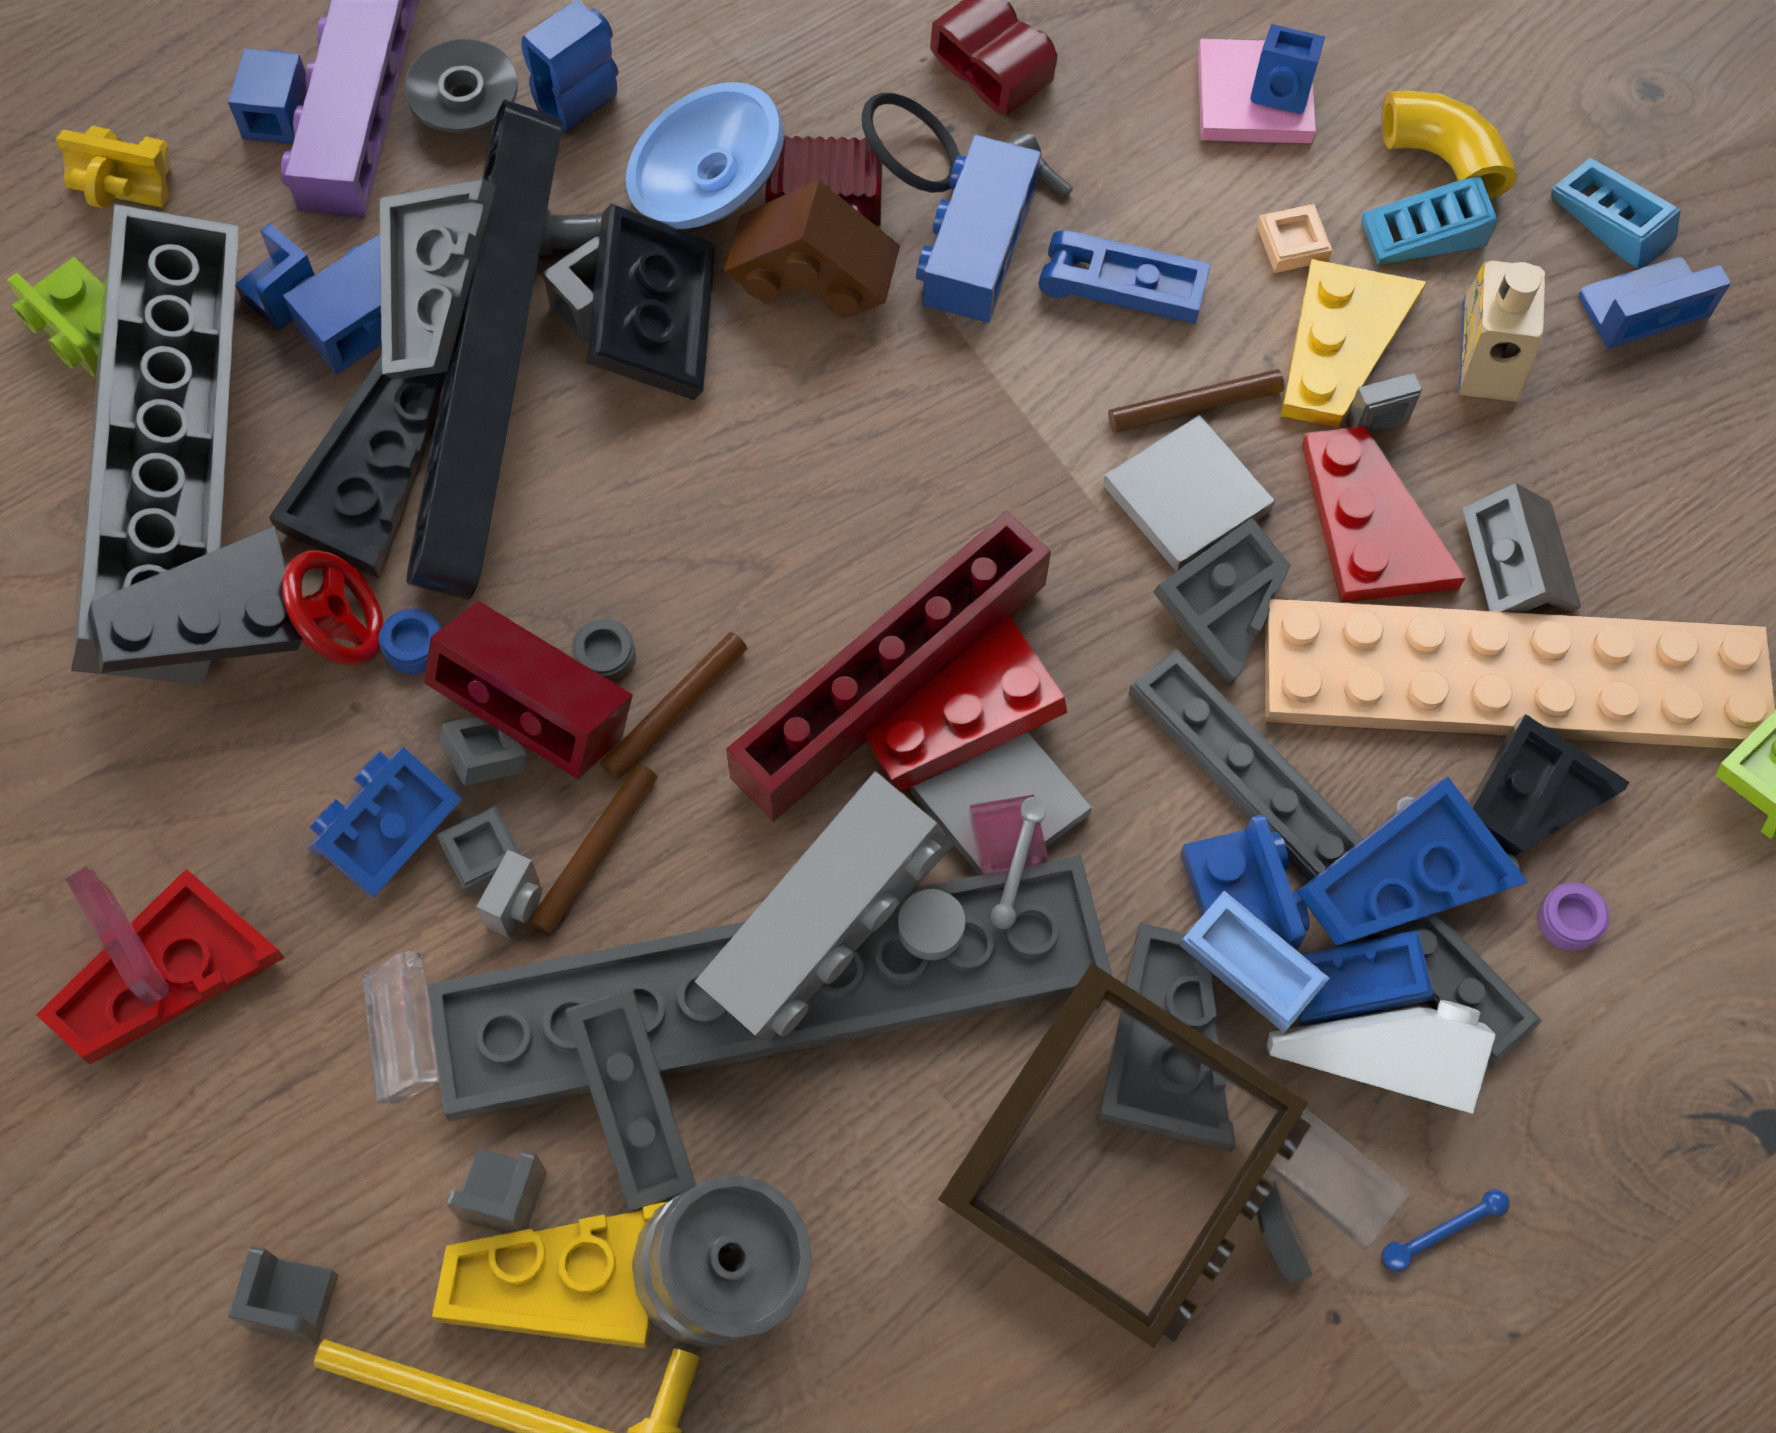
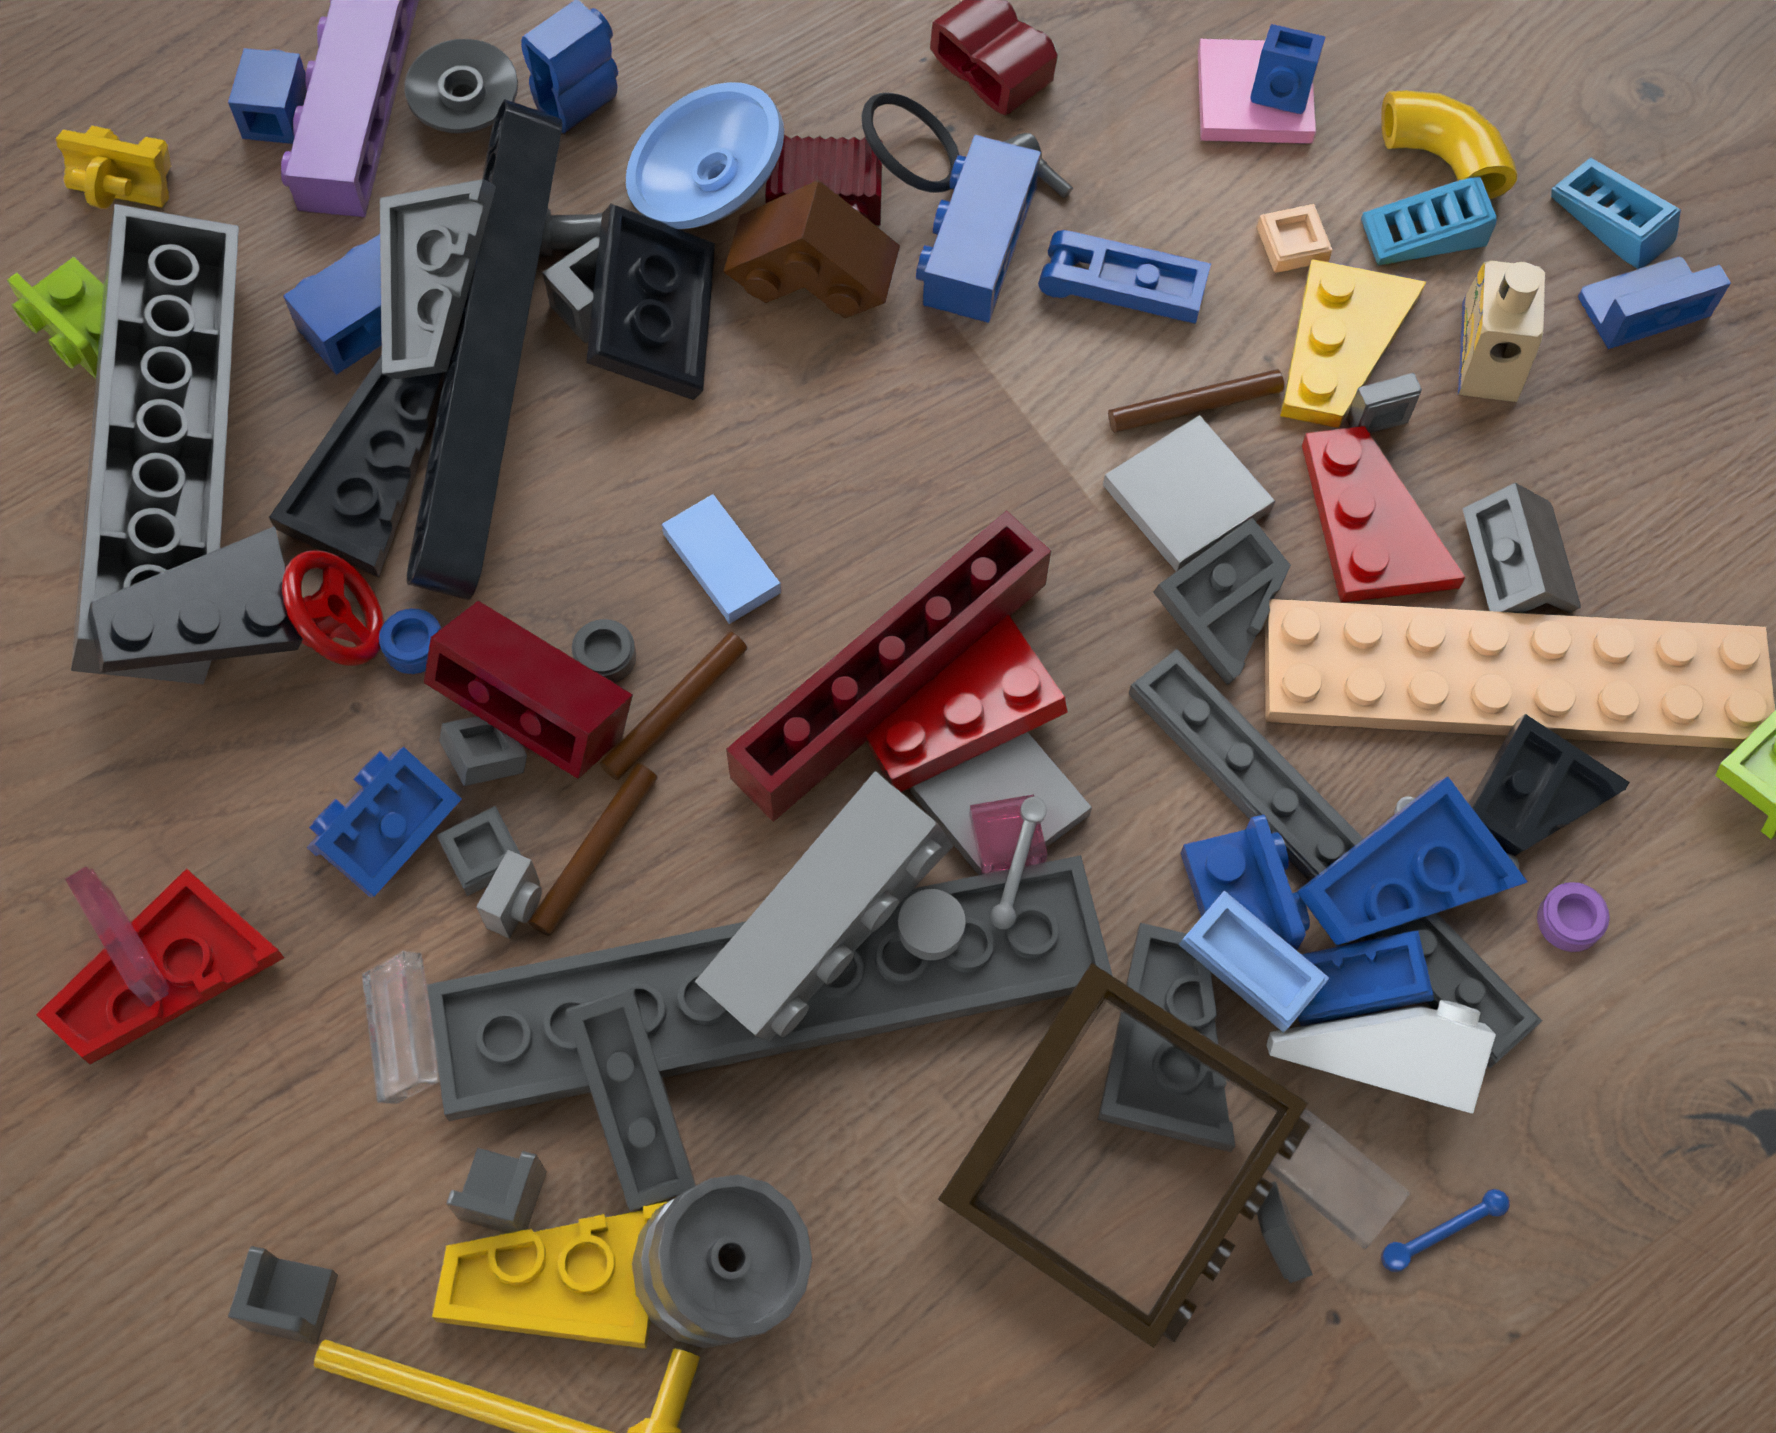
(274, 277): blue panel -> none
(721, 558): none -> light blue tile

